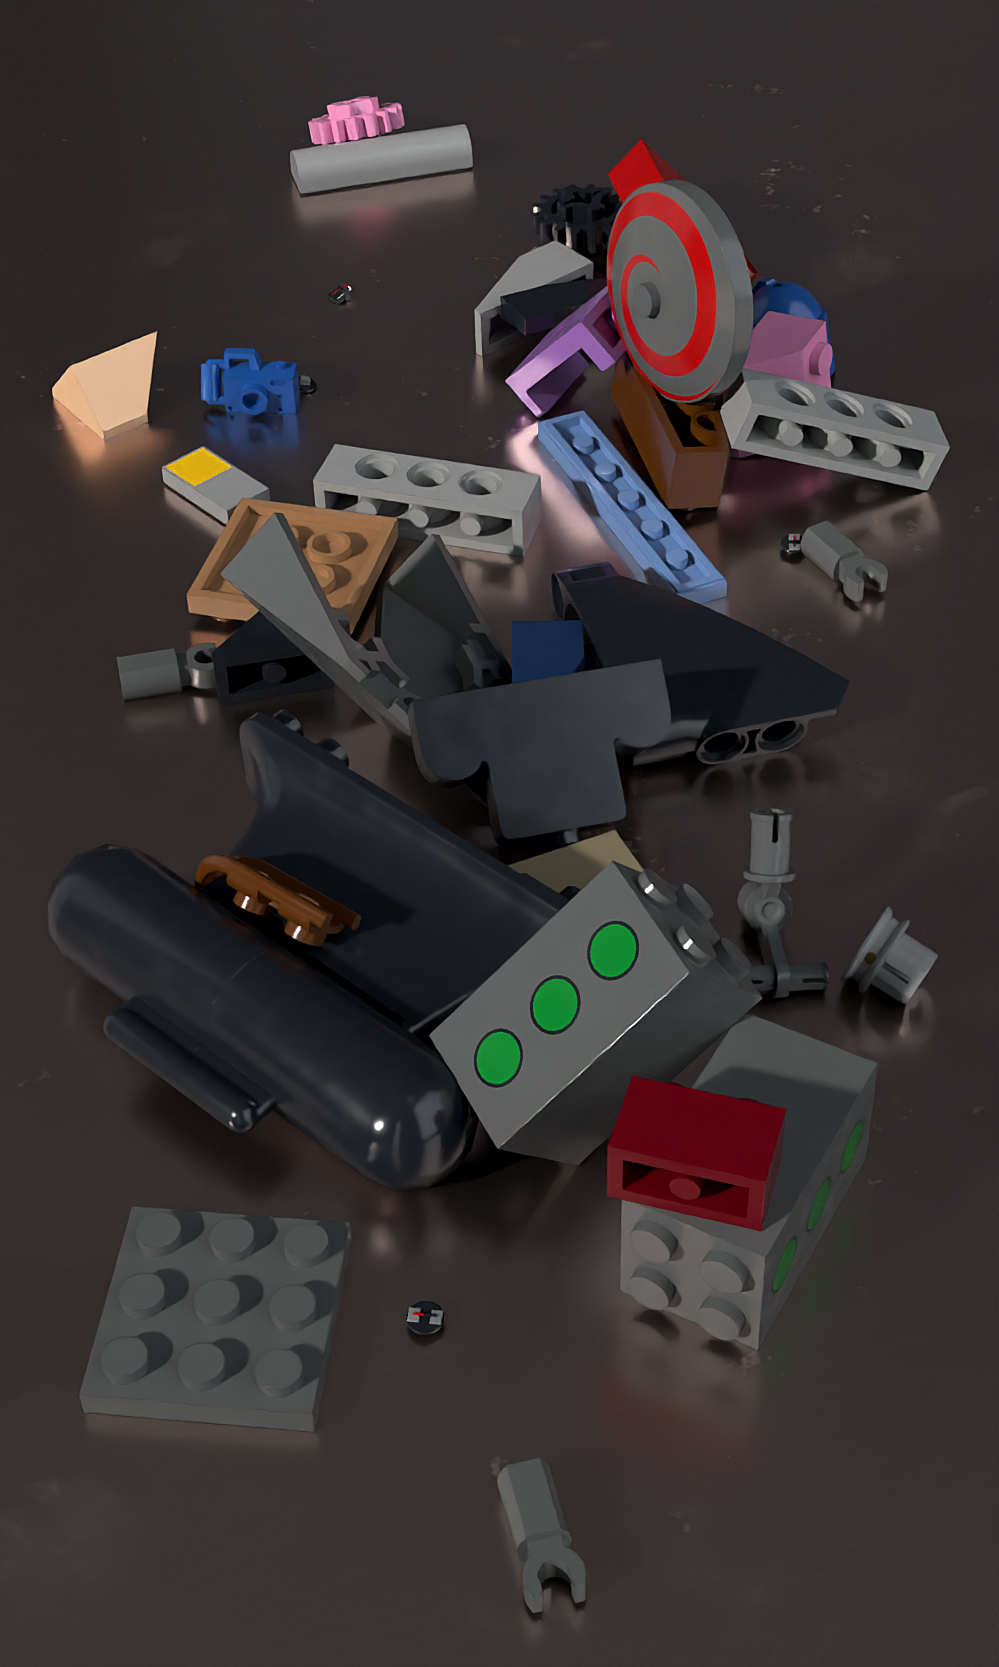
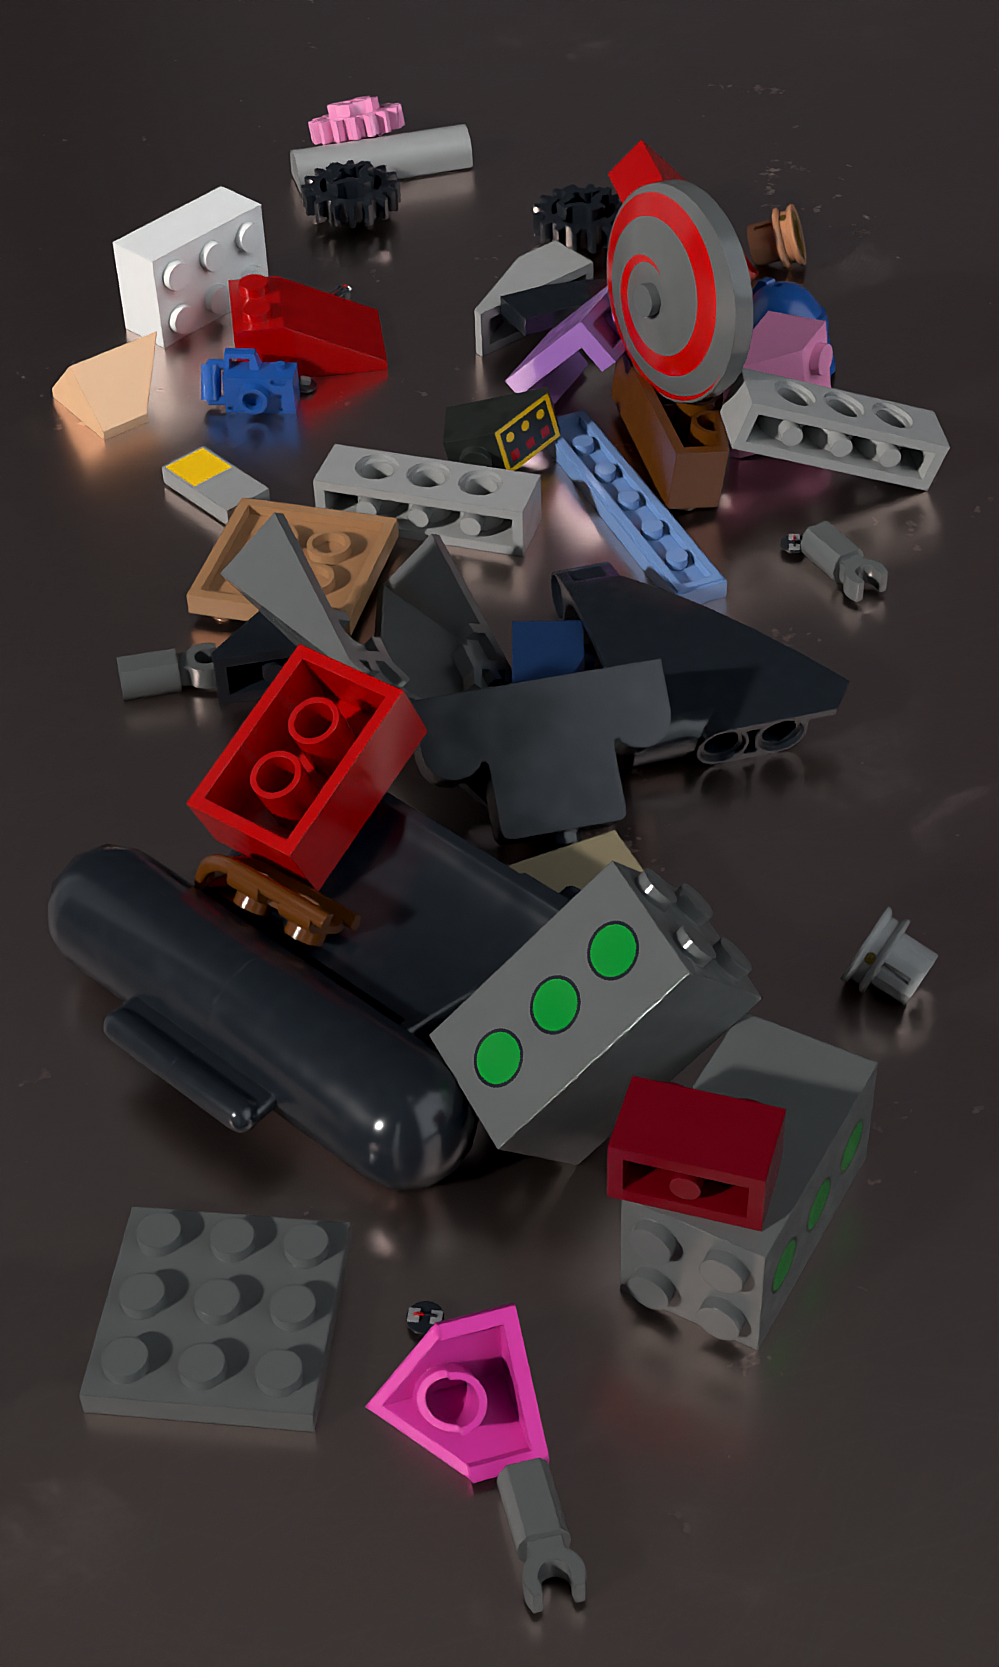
(180, 265): none -> white brick
(305, 327): none -> red slope
(308, 766): none -> red brick
(351, 193): none -> black gear
(468, 1394): none -> dark pink slope
(501, 429): none -> pearl dark grey slope
(769, 906): dark grey pin -> none
(778, 239): none -> nougat piece

